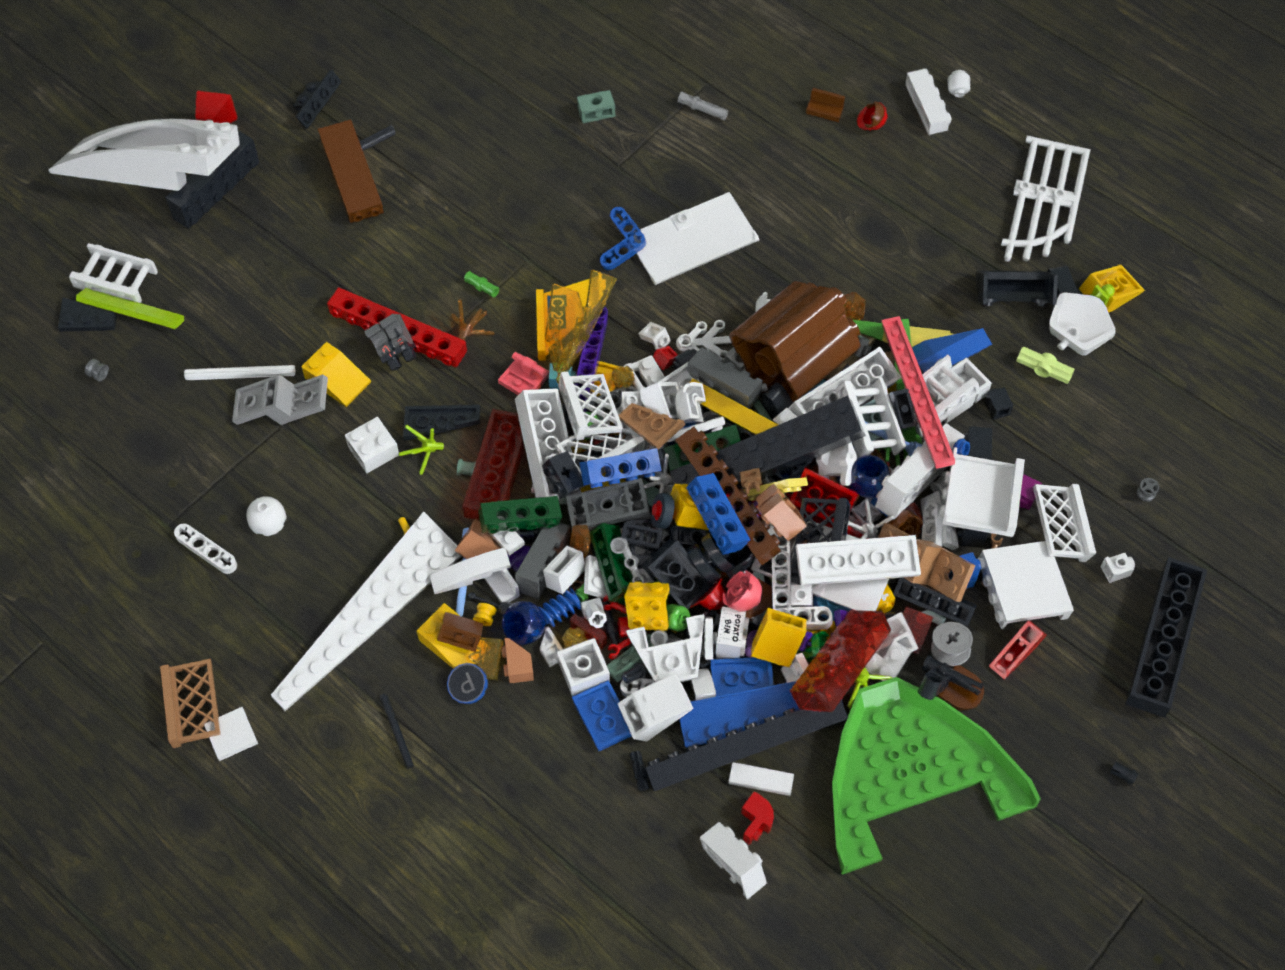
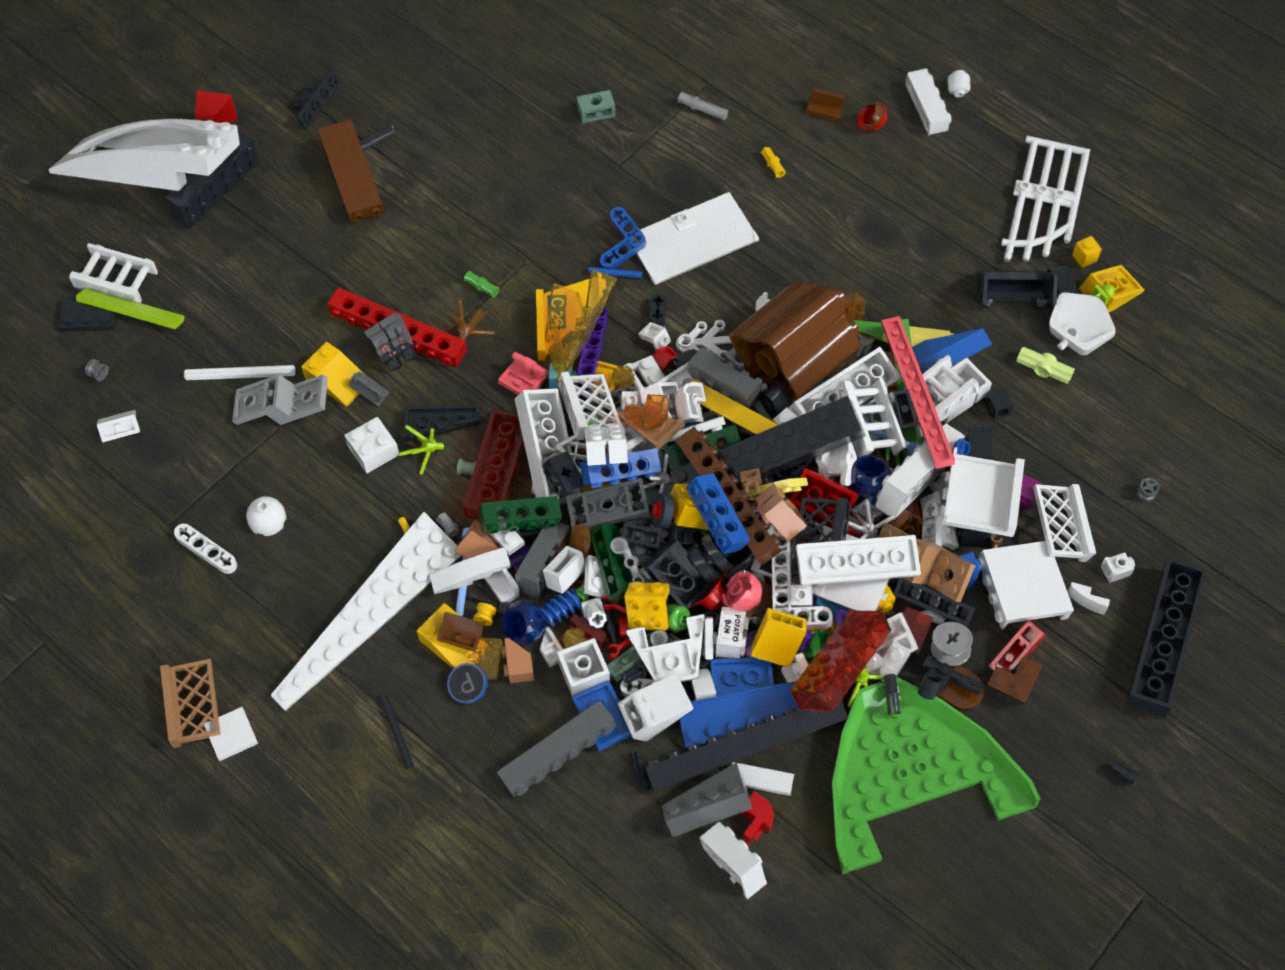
(118, 426): none -> white panel
(368, 388): none -> dark grey hinge
(451, 529): none -> light grey pin
(557, 749): none -> dark grey brick
(605, 438): none -> white piece
(616, 272): none -> blue bar
(651, 415): none -> clear orange brick
(657, 310): none -> black beam
(708, 802): none -> dark grey wedge
(773, 162): none -> yellow axle
(892, 694): none -> black axle
(1017, 685): none -> reddish brown brick
(1082, 595): none -> white slope
(1086, 251): none -> yellow brick

